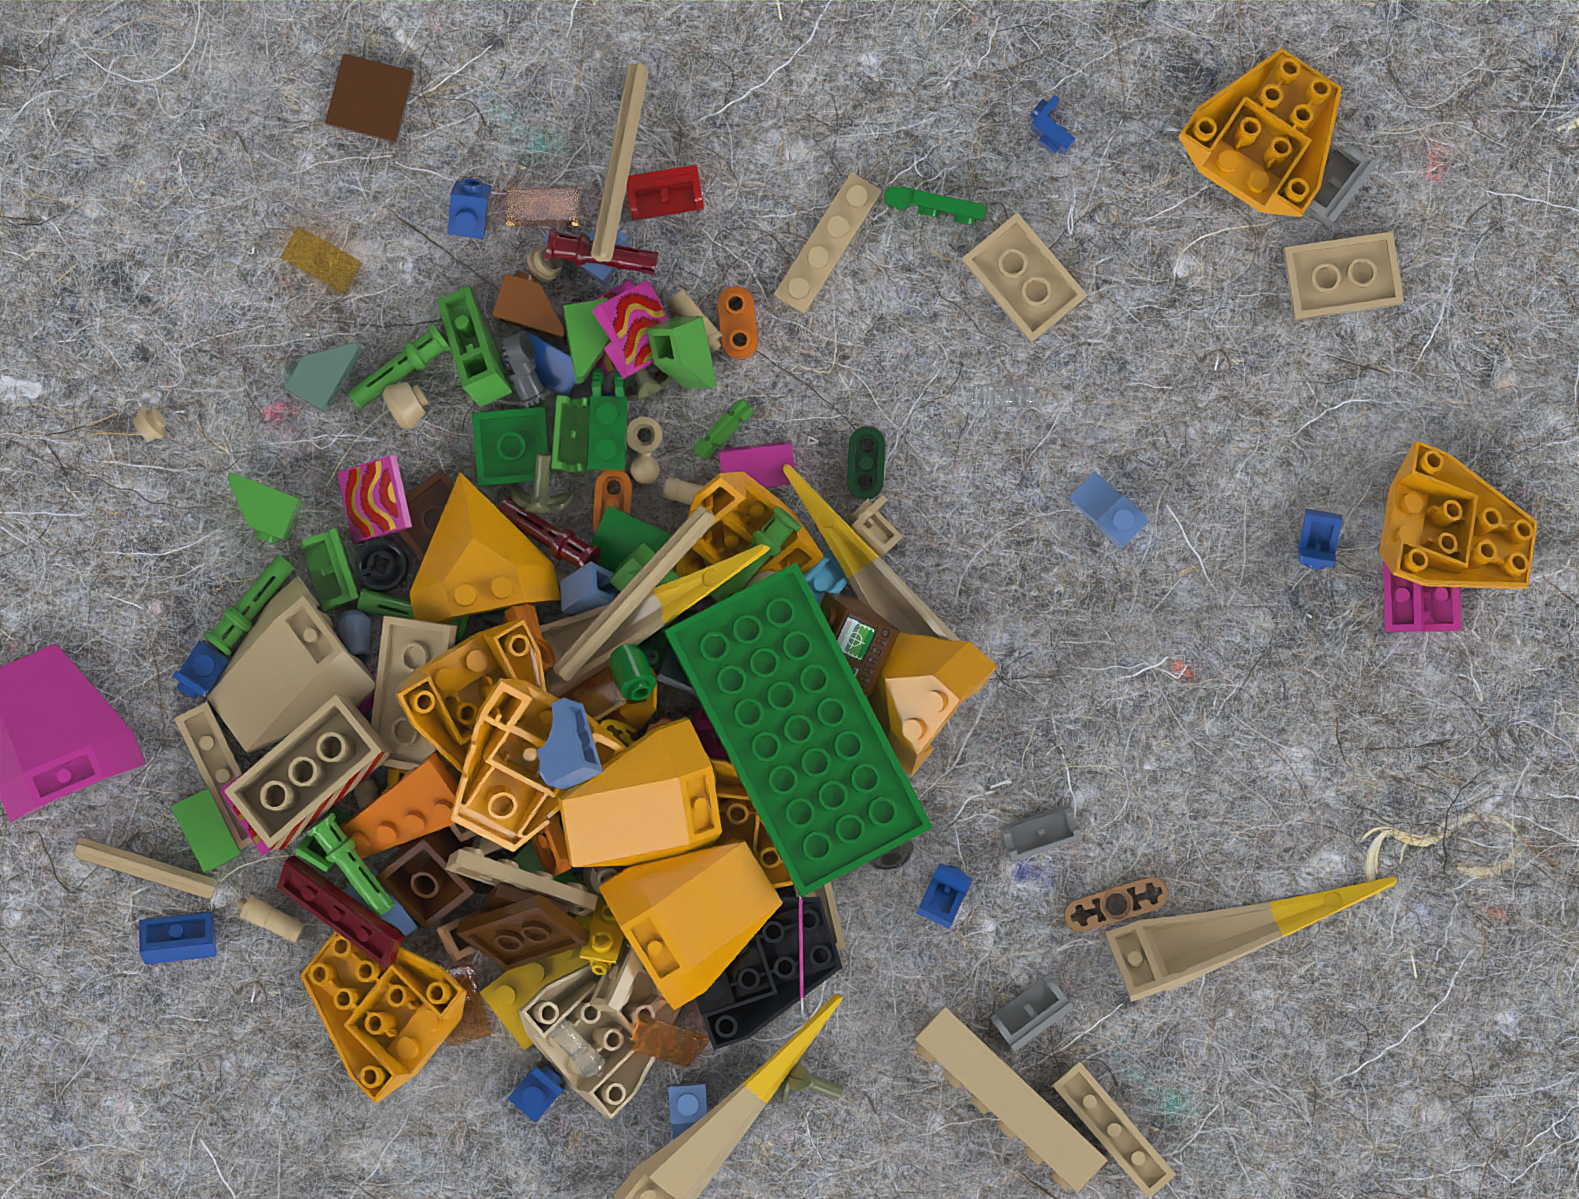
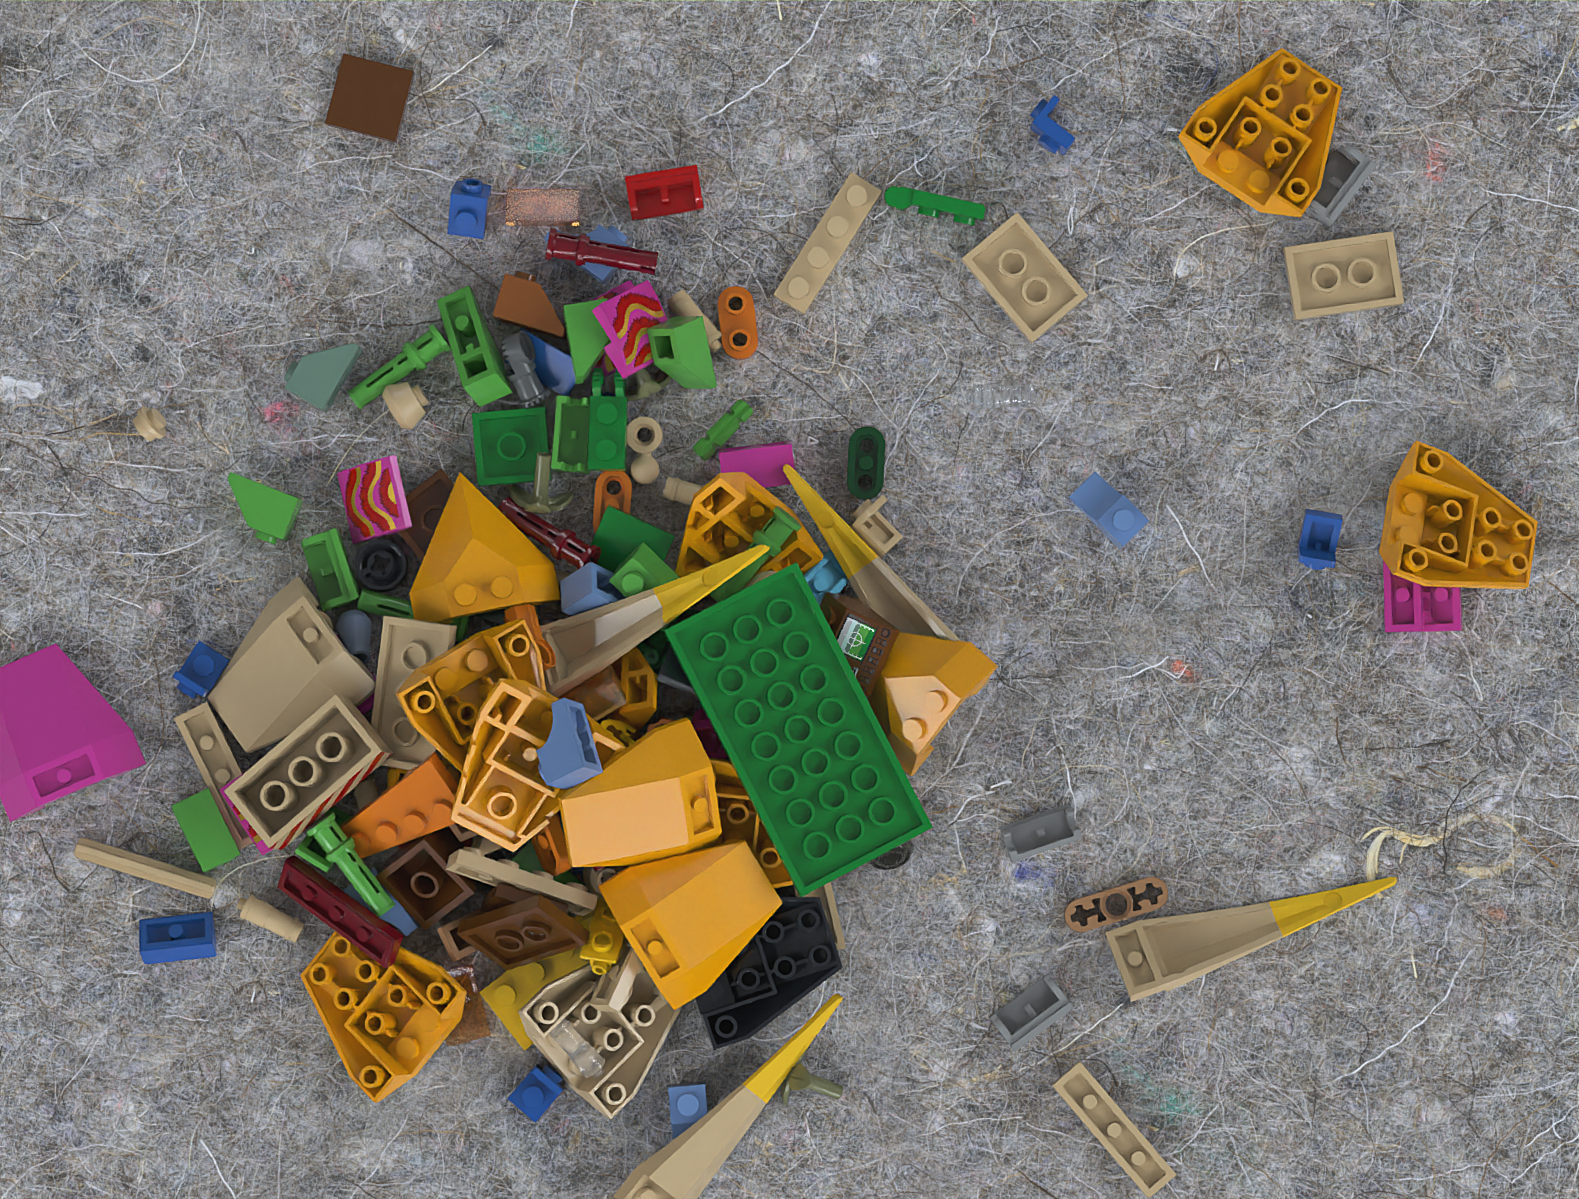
(280, 570): bright green pin -> none
(321, 260): clear yellow plate -> none
(543, 269): tan plate -> none
(619, 162): tan axle -> none
(632, 672): green brick -> none
(633, 593): tan axle -> none
(667, 1040): clear orange slope -> none
(803, 1013): dark pink piece -> none
(944, 895): blue bracket -> none
(1010, 1098): tan brick -> none

